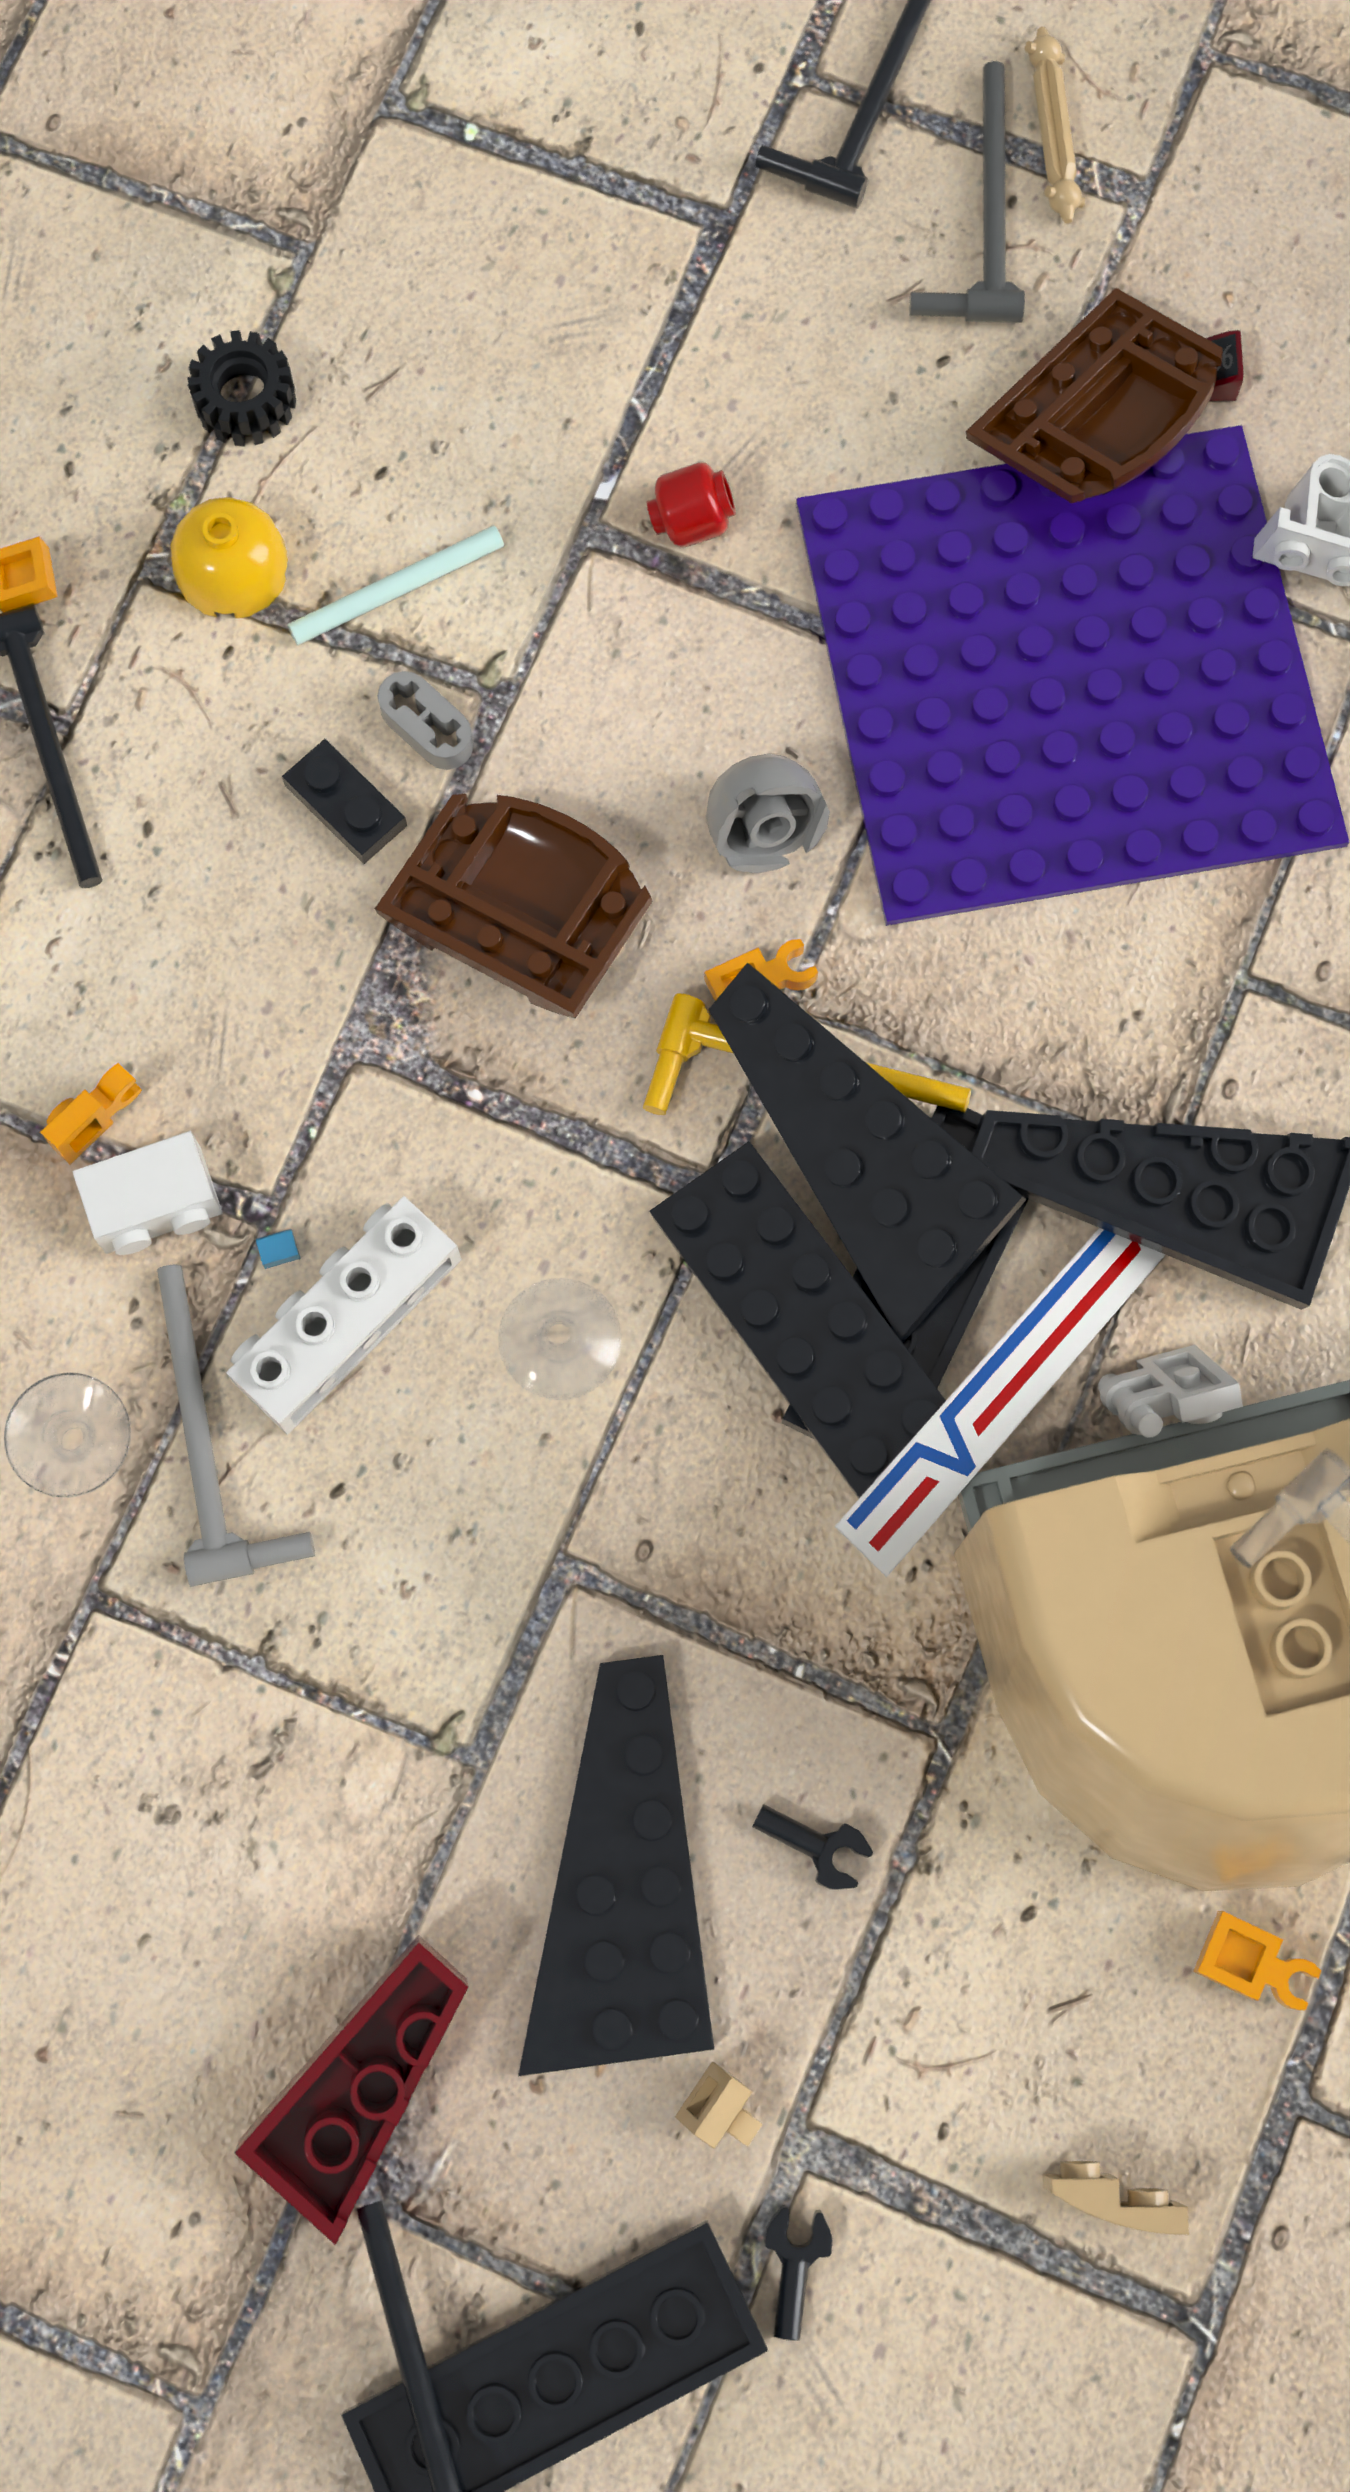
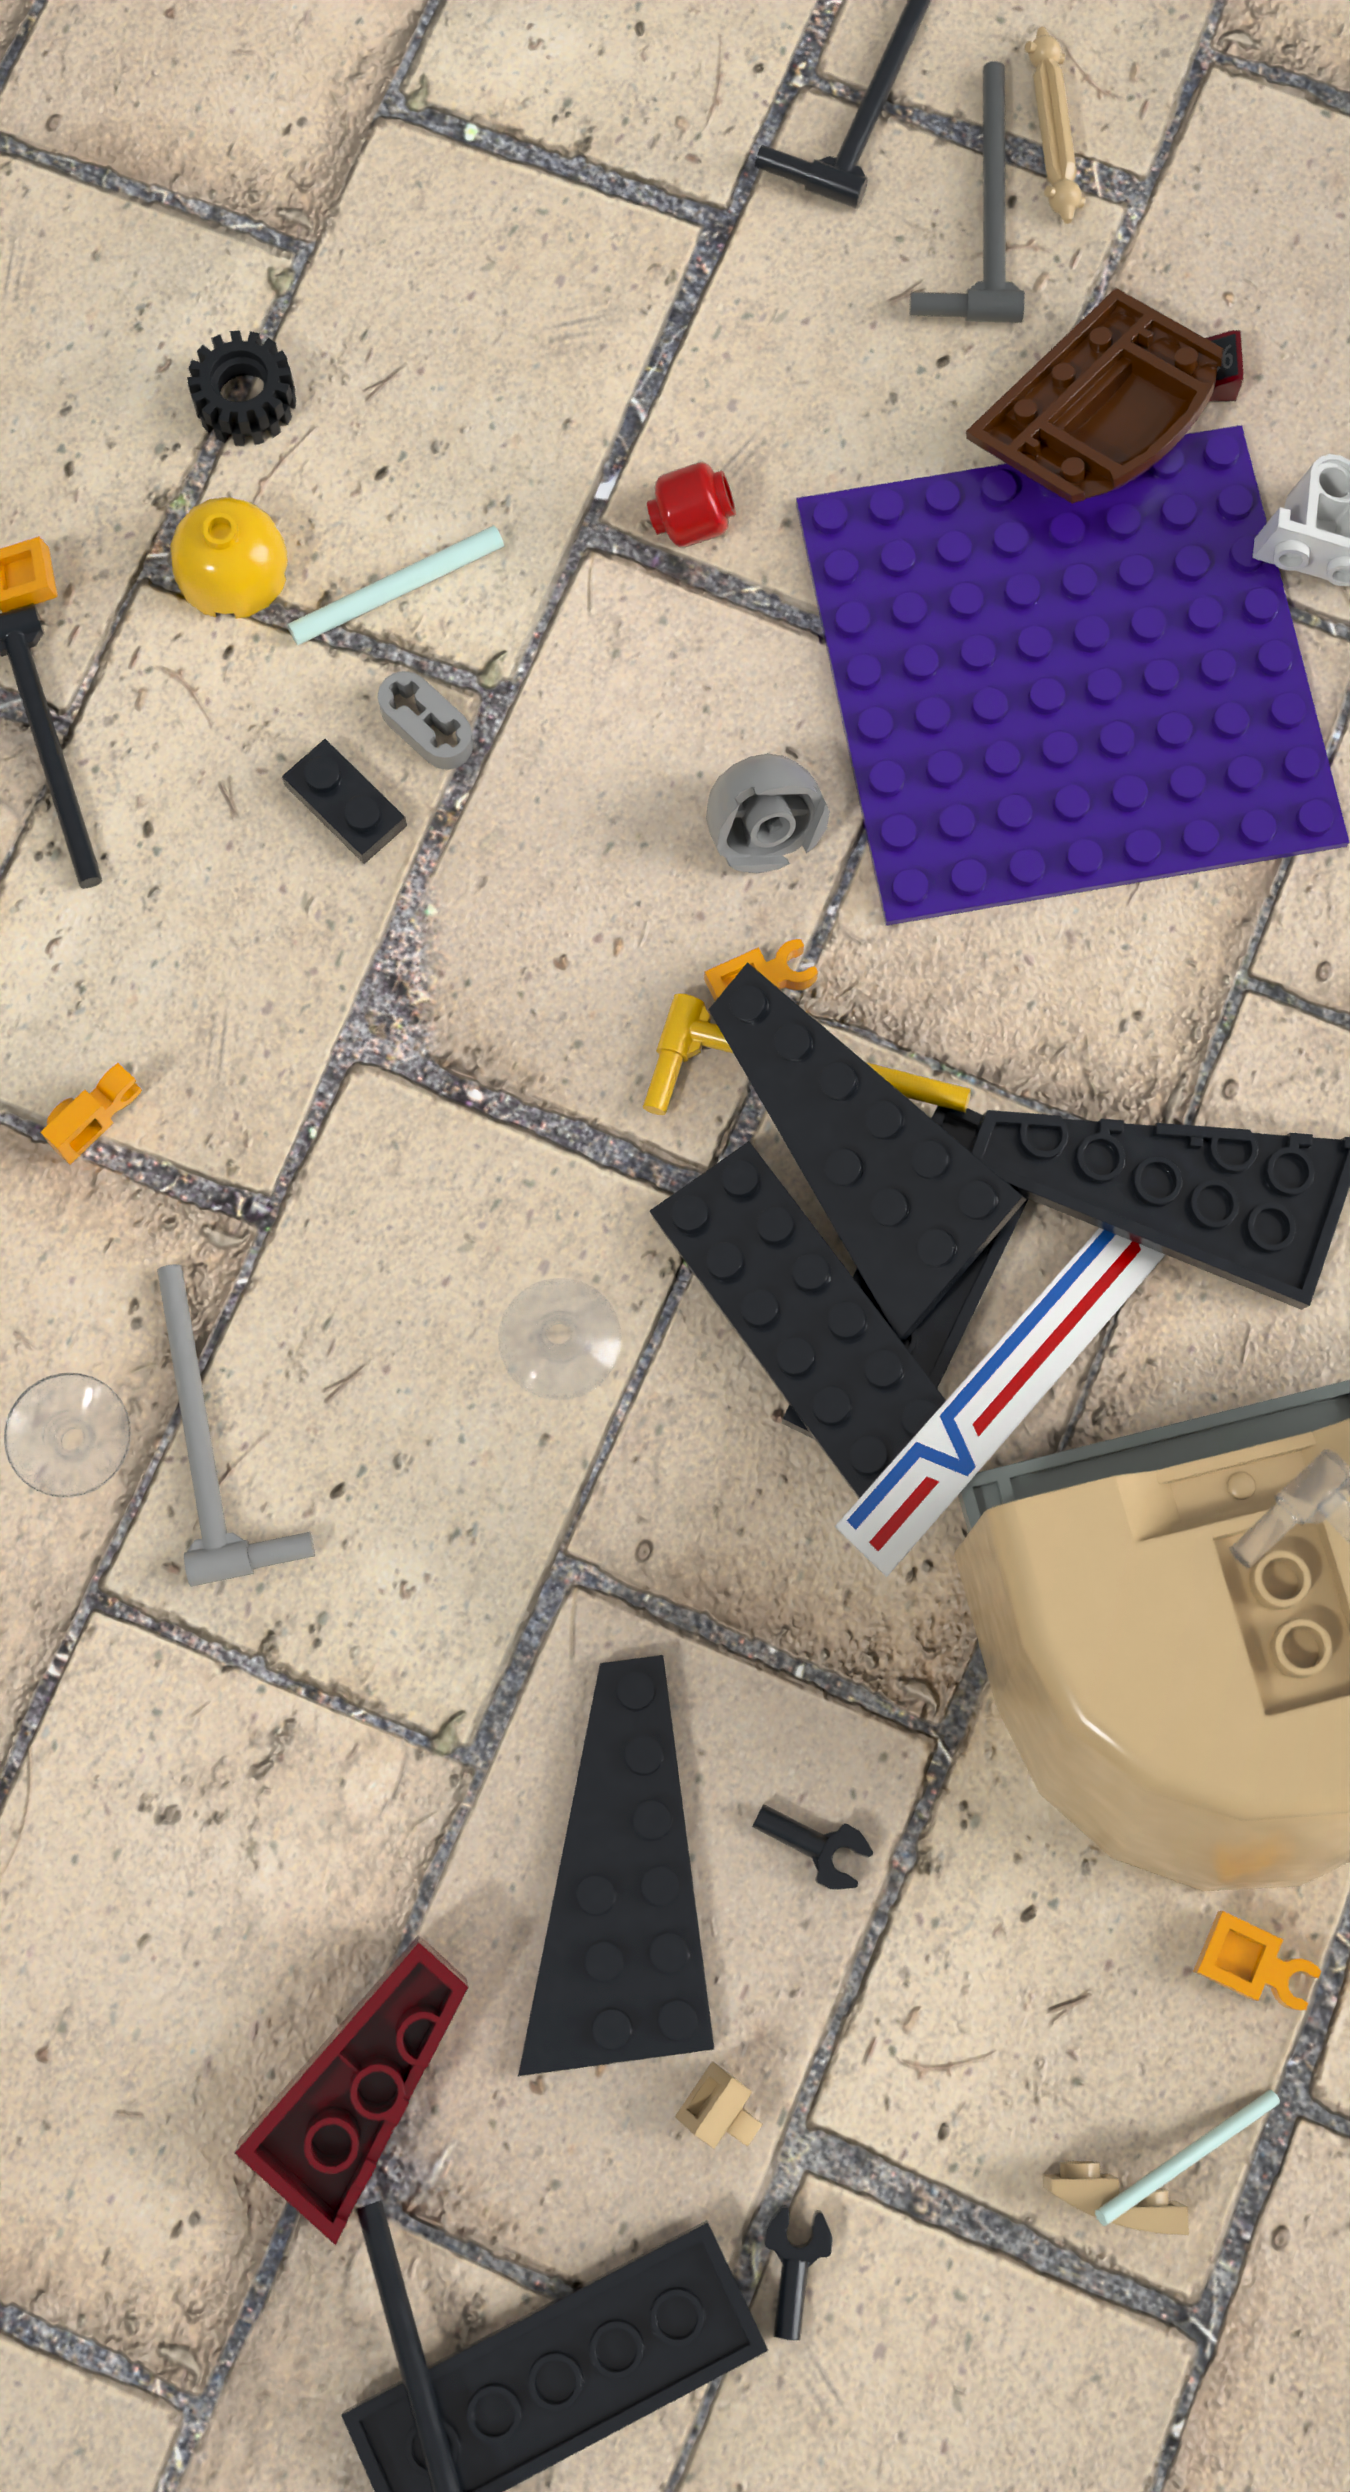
(148, 1194): white brick -> none
(277, 1248): dark azure piece -> none
(344, 1314): white brick -> none
(519, 898): reddish brown slope -> none
(1170, 1384): white plate -> none
(1186, 2157): none -> light aqua axle

